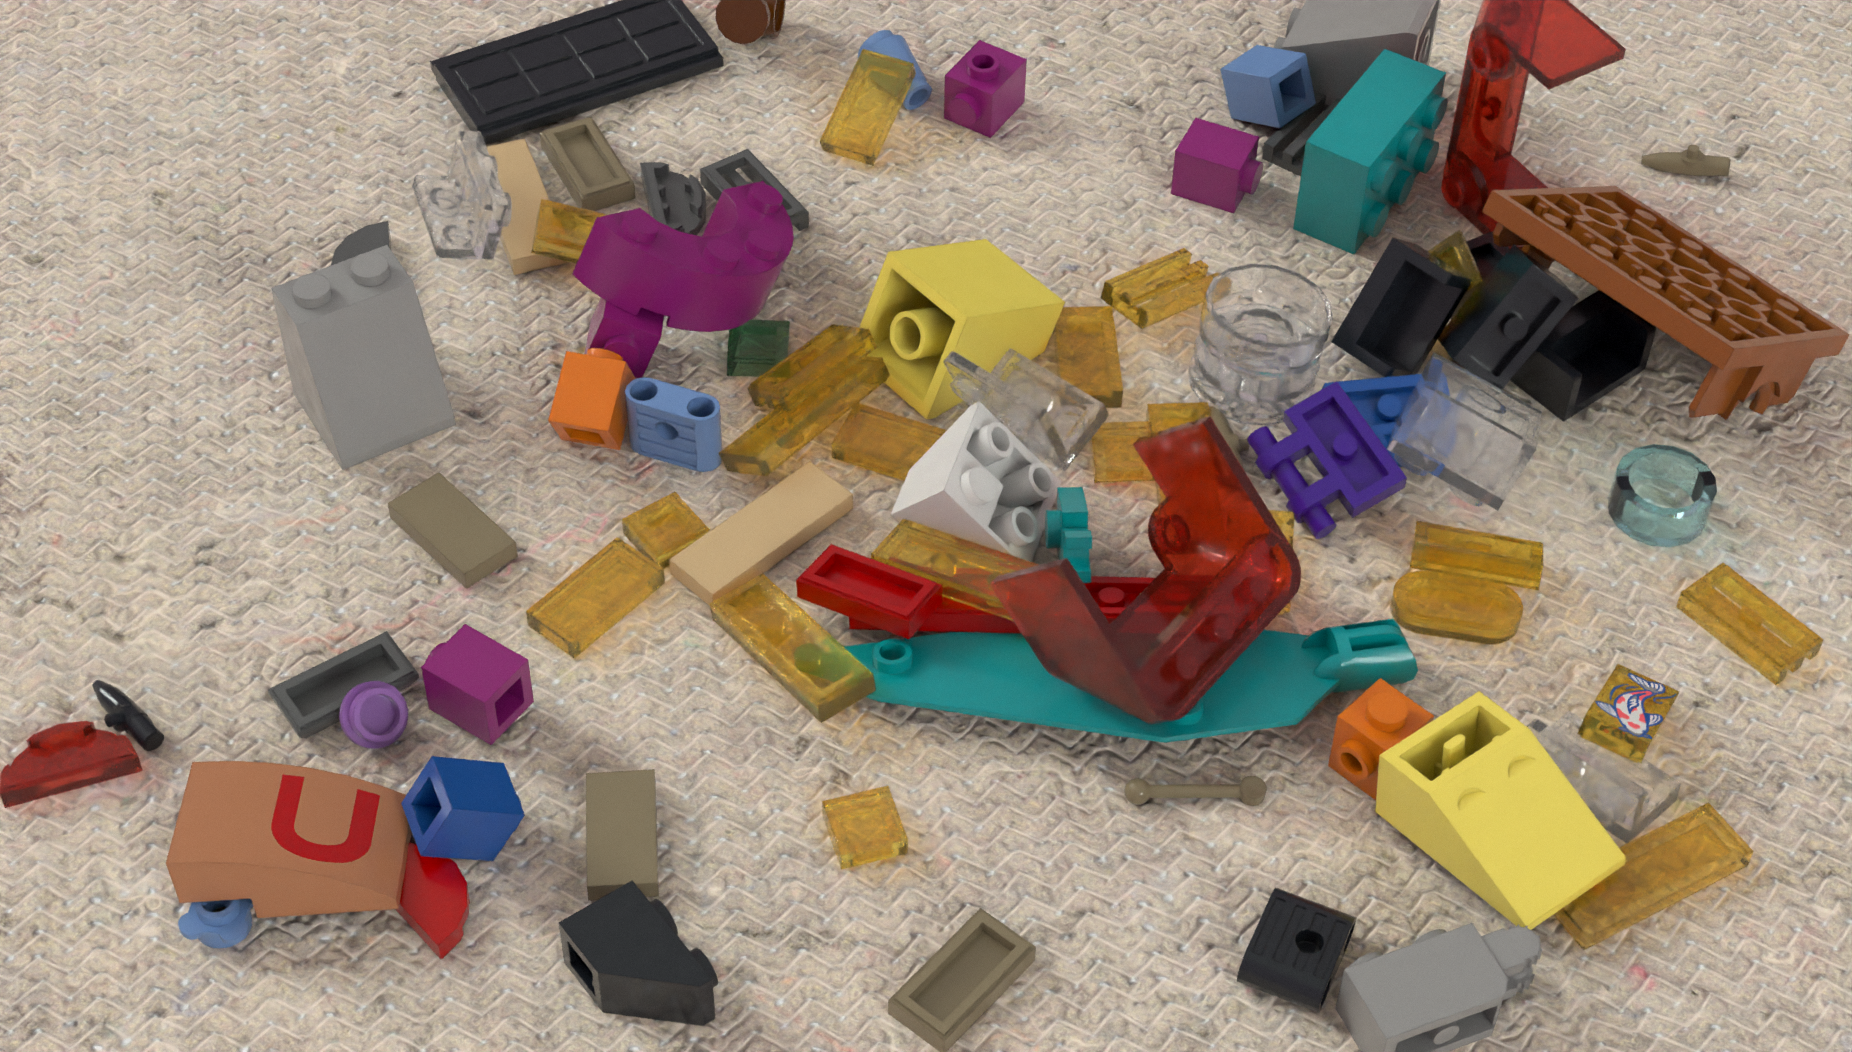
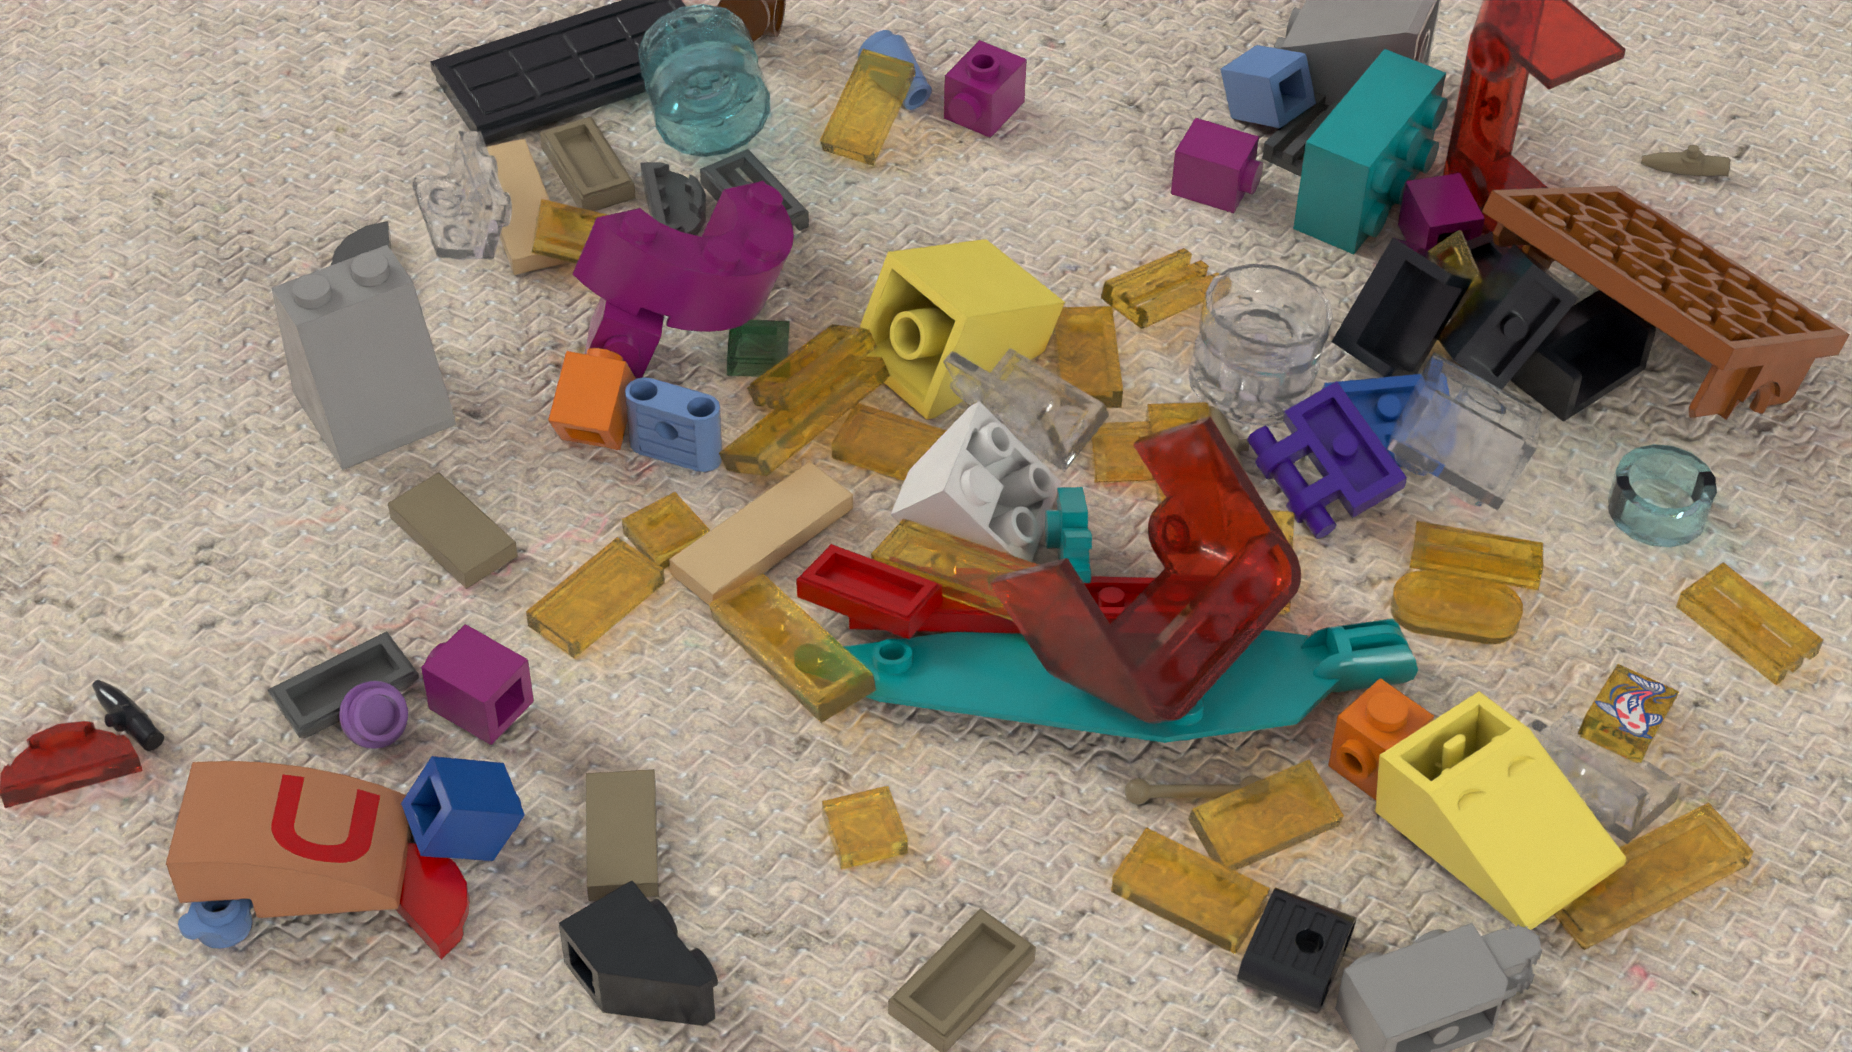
(703, 80): none -> clear light blue wheel
(1190, 890): none -> clear yellow tile
(1266, 816): none -> clear yellow tile
(1437, 209): none -> magenta brick

